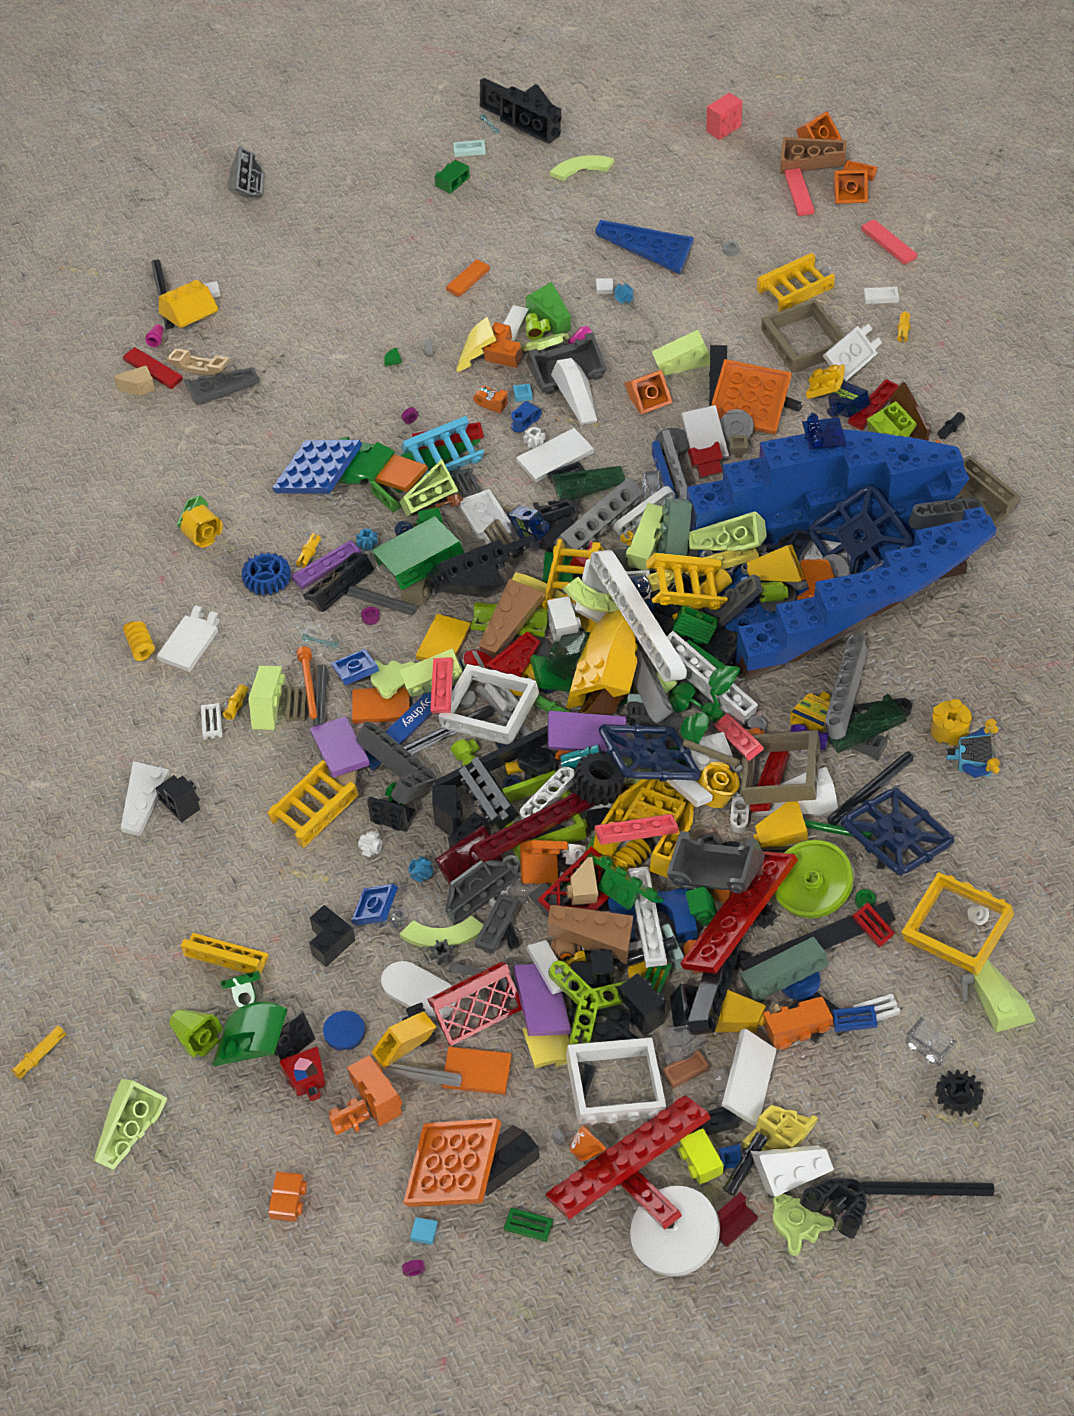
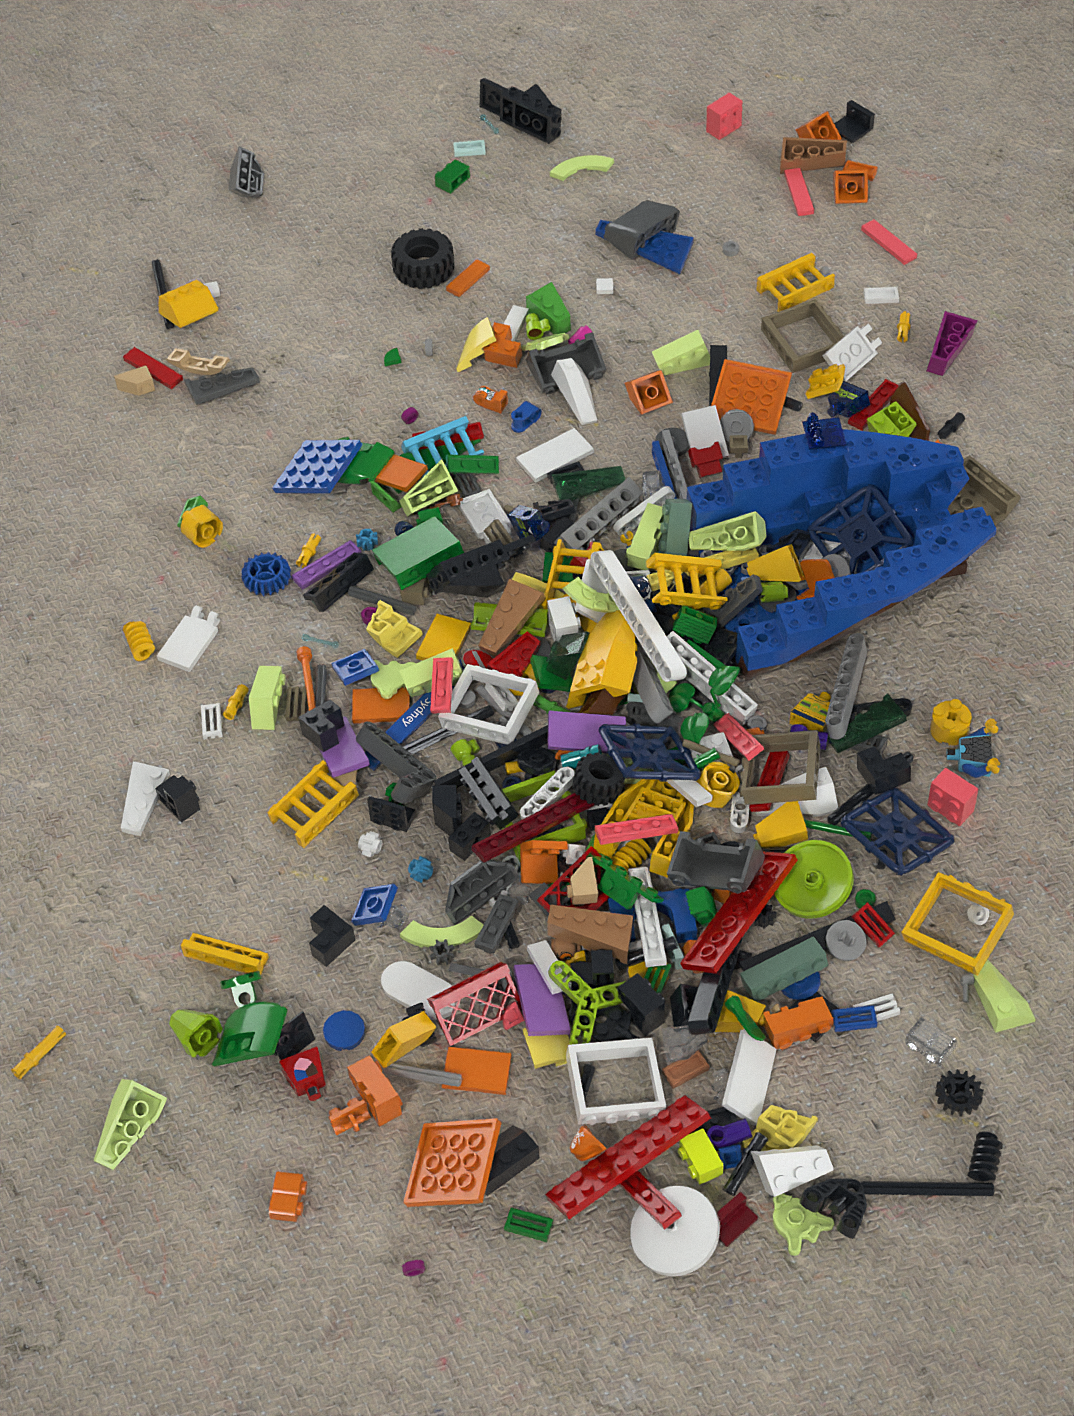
(154, 336): dark pink cone -> none
(321, 725): none -> black brick
(392, 630): none -> light yellow slope
(418, 245): none -> black tyre
(424, 1231): medium azure tile -> none
(461, 857): dark red tile -> none
(472, 464): none -> green tile
(512, 1016): none -> coral tile
(522, 392): medium azure tile -> none
(534, 437): white gear -> none
(561, 1137): light grey hand -> none
(623, 293): dark azure gear -> none
(639, 225): none -> dark grey windscreen
(706, 758): none -> green pin
(731, 1134): none -> dark purple piece
(735, 1006): none -> green piece
(845, 940): none -> light grey piece
(856, 122): none -> black bracket
(883, 773): none -> black brick
(941, 512): dark grey beam -> none
(950, 340): none -> magenta wedge
(952, 797): none -> coral brick
(985, 1157): none -> black piece

